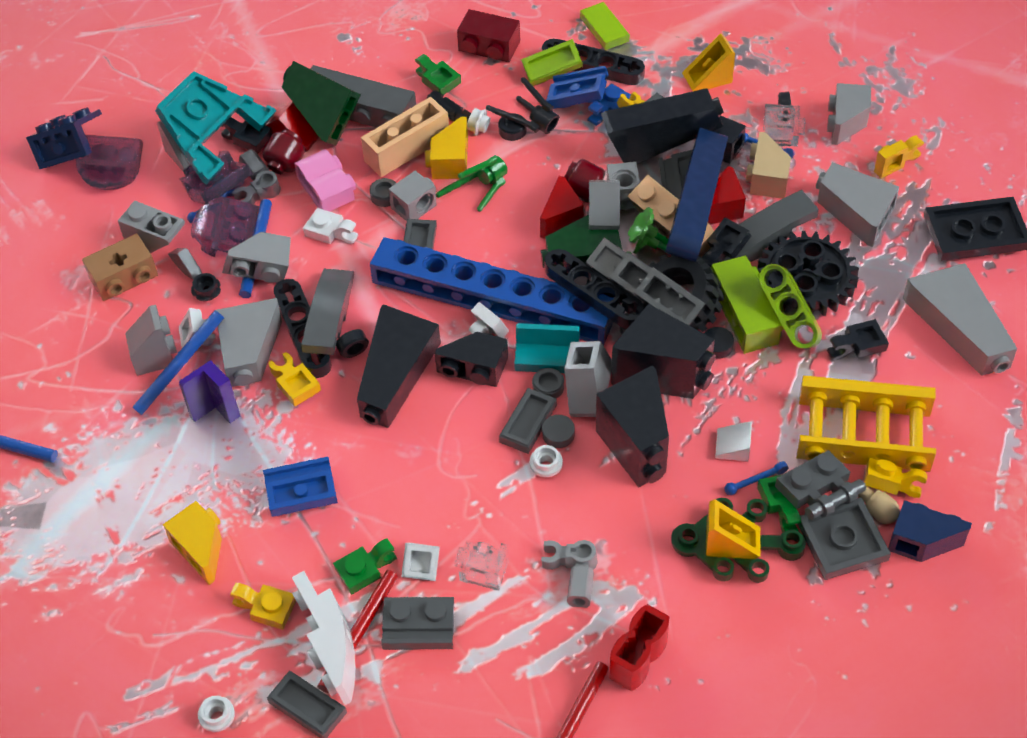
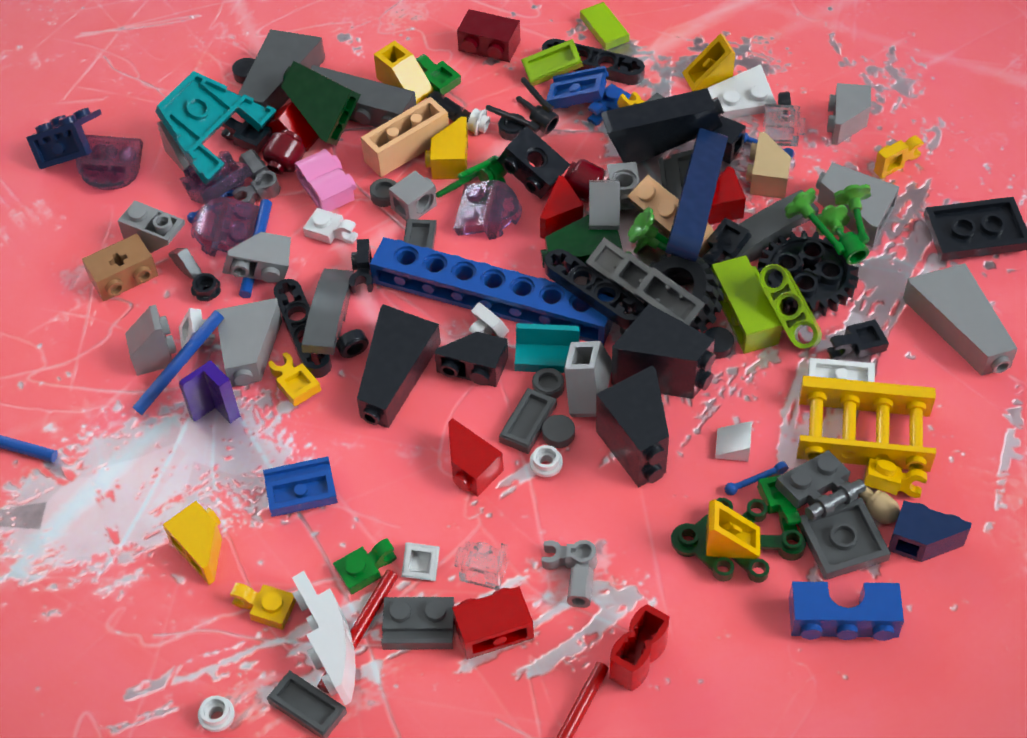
(241, 69): none -> black tile
(273, 59): none -> dark grey slope
(361, 263): none -> black plate
(400, 69): none -> yellow slope
(473, 459): none -> red slope
(487, 209): none -> clear purple slope
(493, 622): none -> red brick
(531, 148): none -> black brick
(743, 93): none -> white wing
(817, 615): none -> blue arch
(833, 220): none -> plant
(841, 369): none -> white plate

